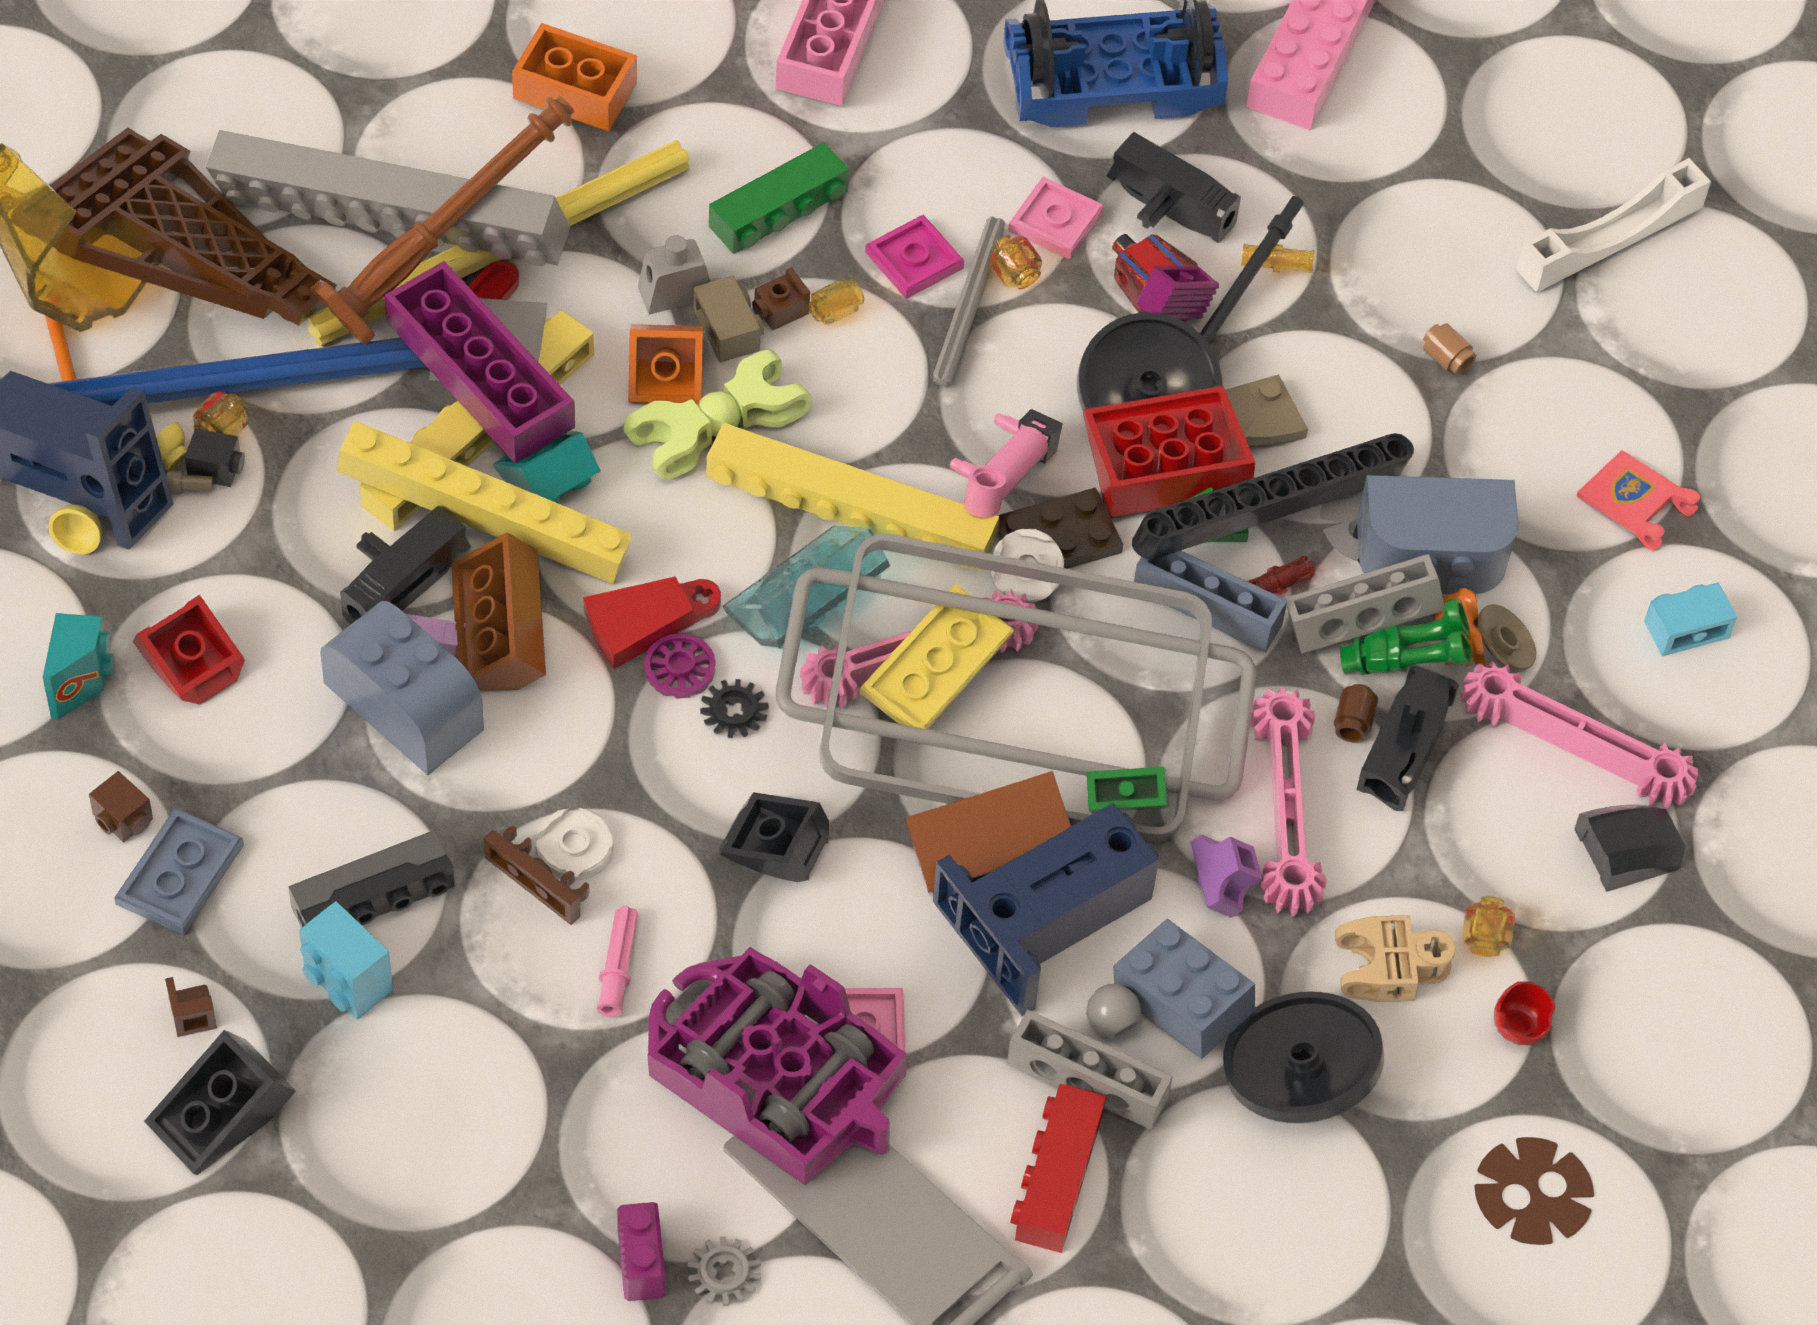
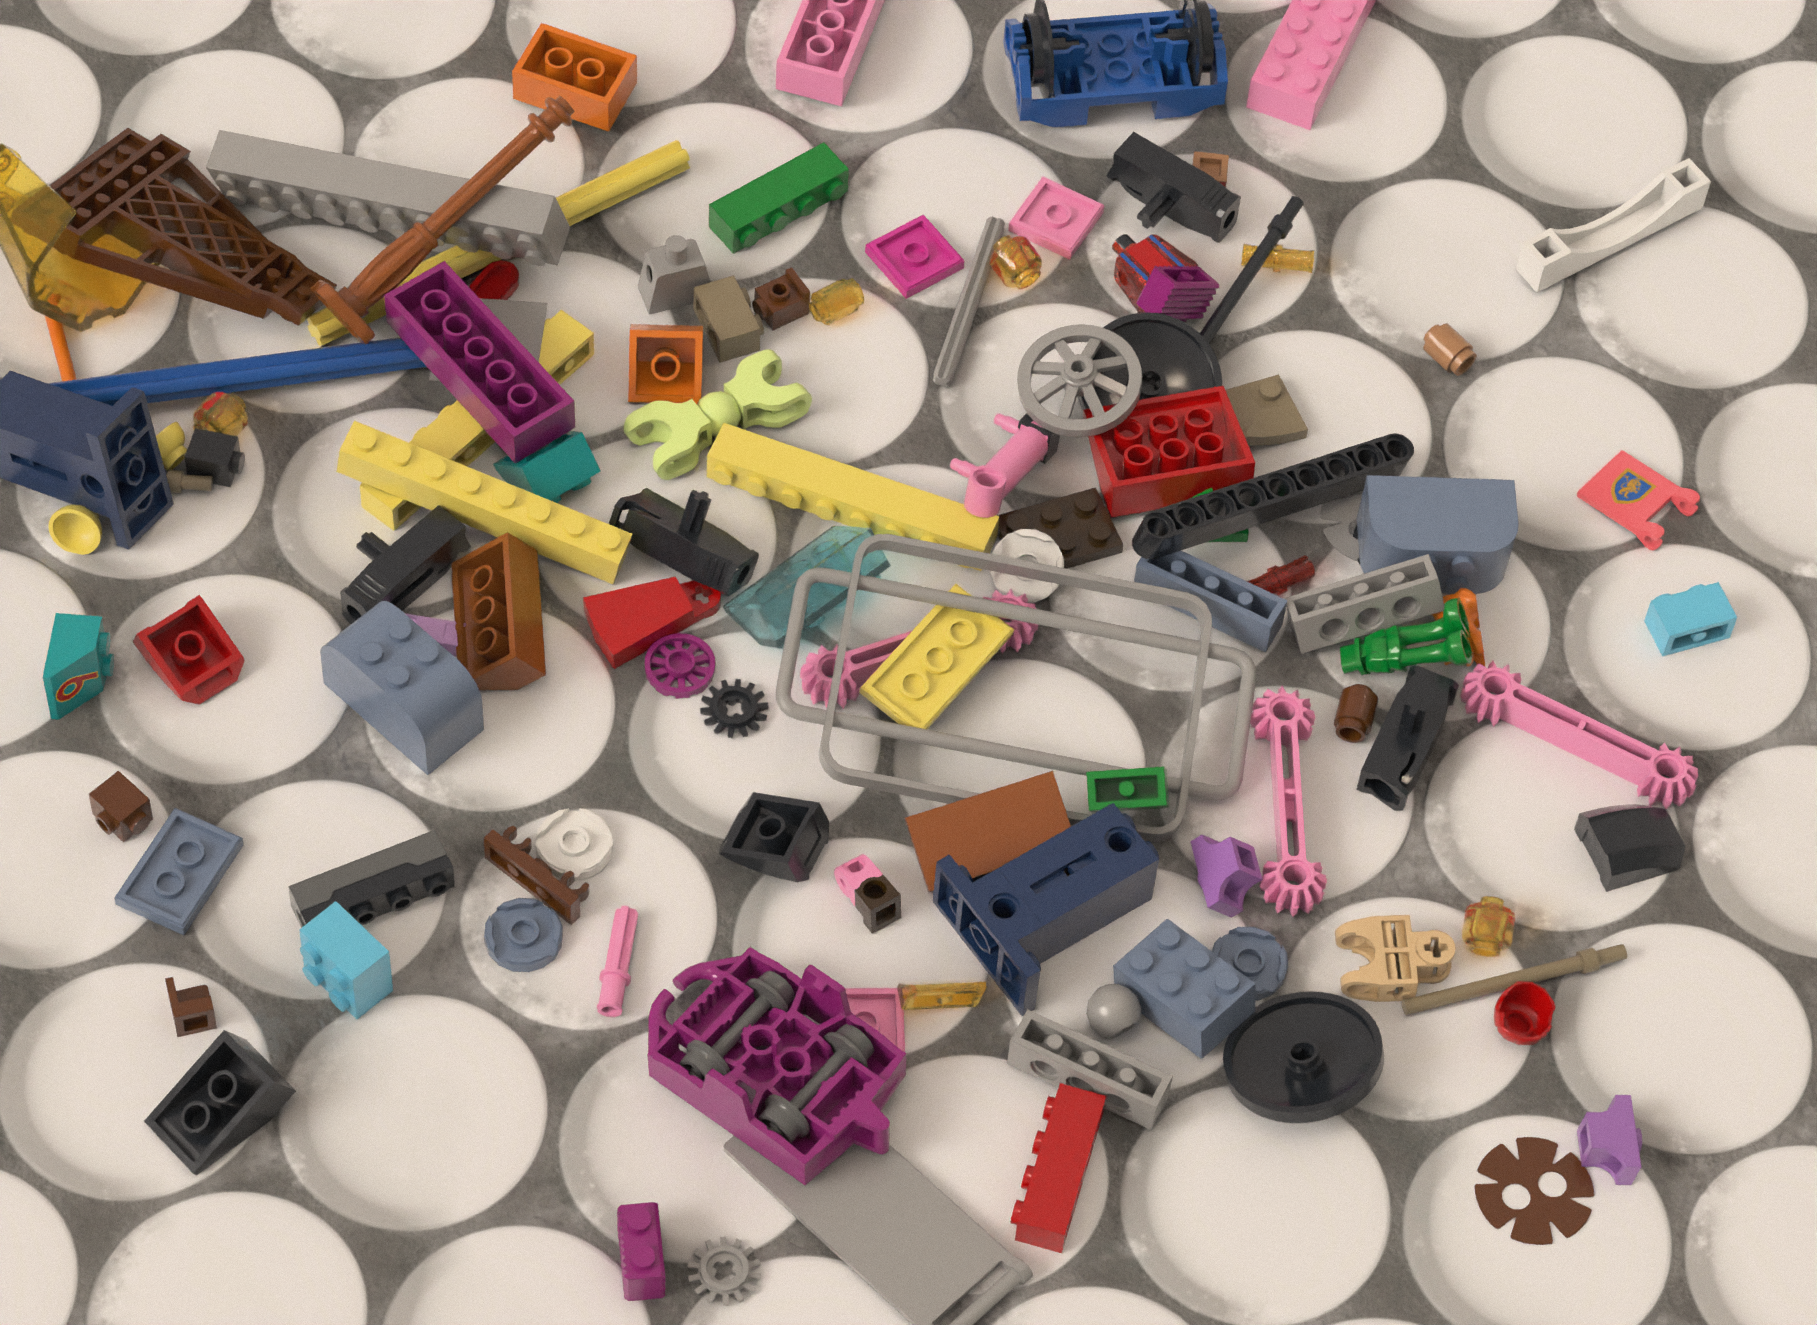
(523, 935): none -> sand blue tile
(686, 540): none -> black piece
(869, 892): none -> dark brown leg
(940, 994): none -> clear yellow slope
(1079, 383): none -> light grey wheel
(1212, 164): none -> medium nougat plate
(1256, 957): none -> sand blue tile
(1506, 637): dark tan dish -> none
(1584, 961): none -> dark tan bar
(1612, 1141): none -> medium lavender brick

